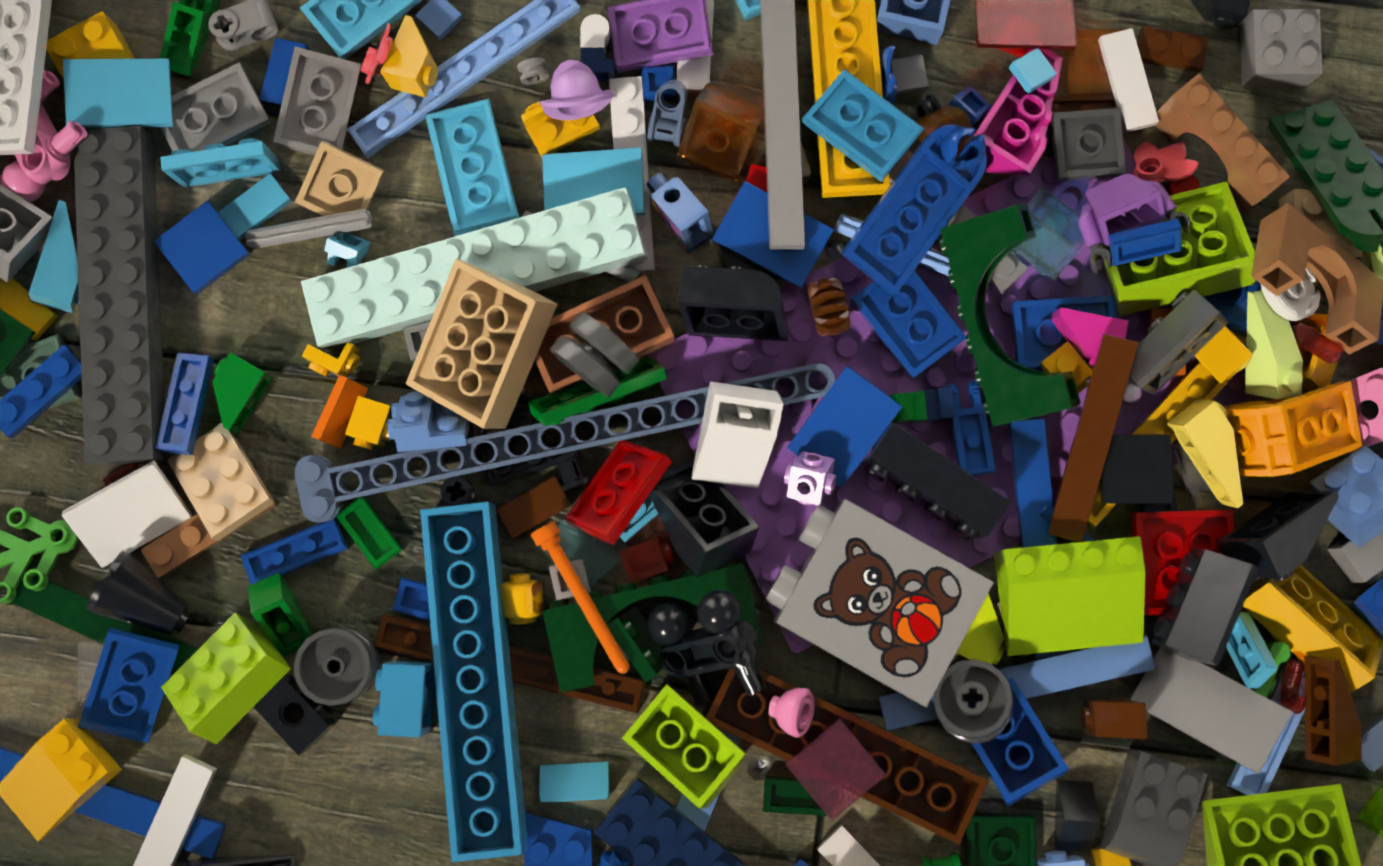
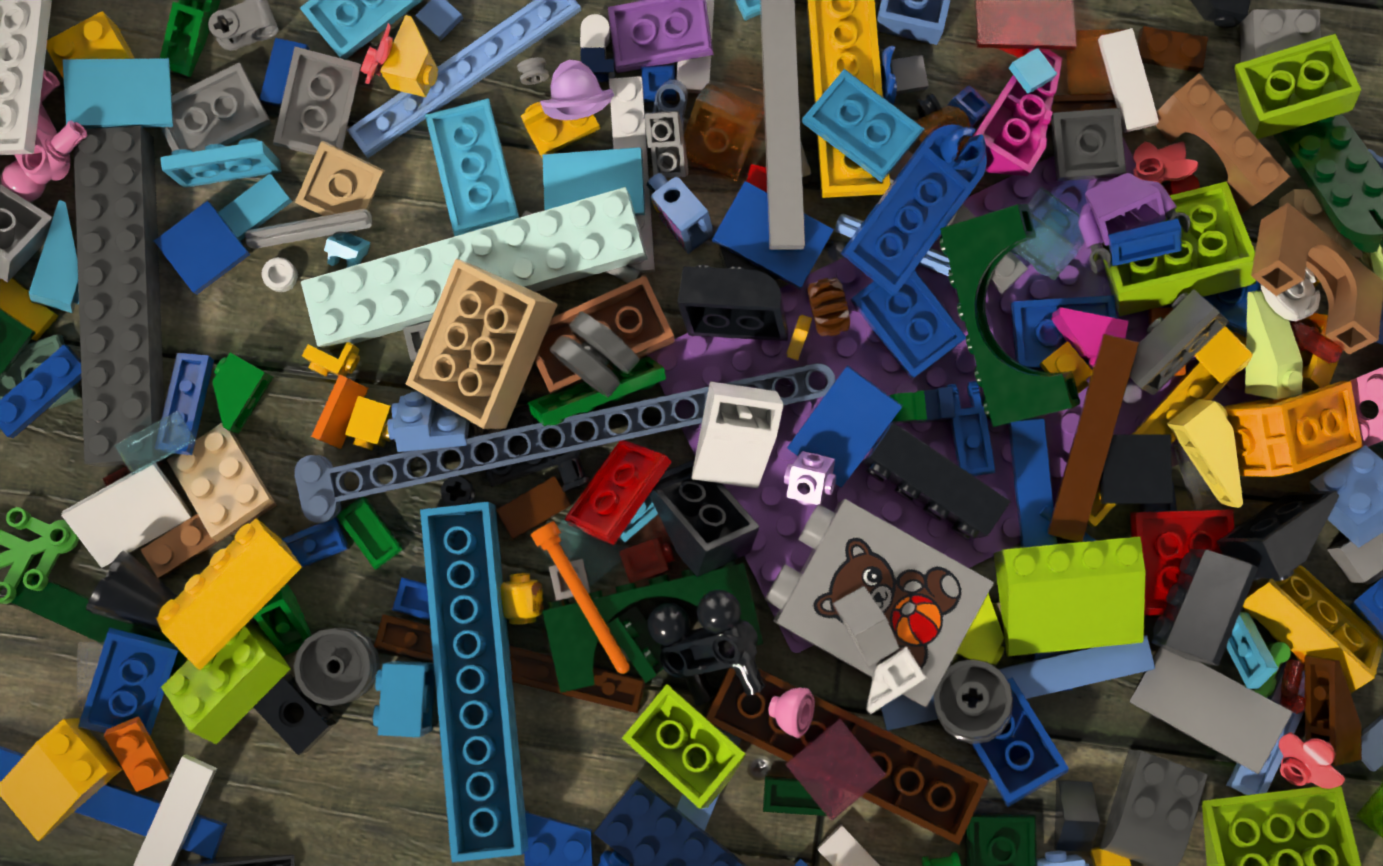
(137, 754): none -> orange plate
(155, 442): none -> clear light blue tile
(227, 592): none -> yellow slope
(279, 274): none -> white tile
(574, 782): medium azure slope -> none
(666, 143): none -> light grey slope
(799, 337): none -> yellow tile
(866, 625): none -> light grey slope
(893, 678): none -> white tile
(1115, 718): reddish brown slope -> none
(1296, 86): none -> lime slope
(1308, 762): none -> coral plate

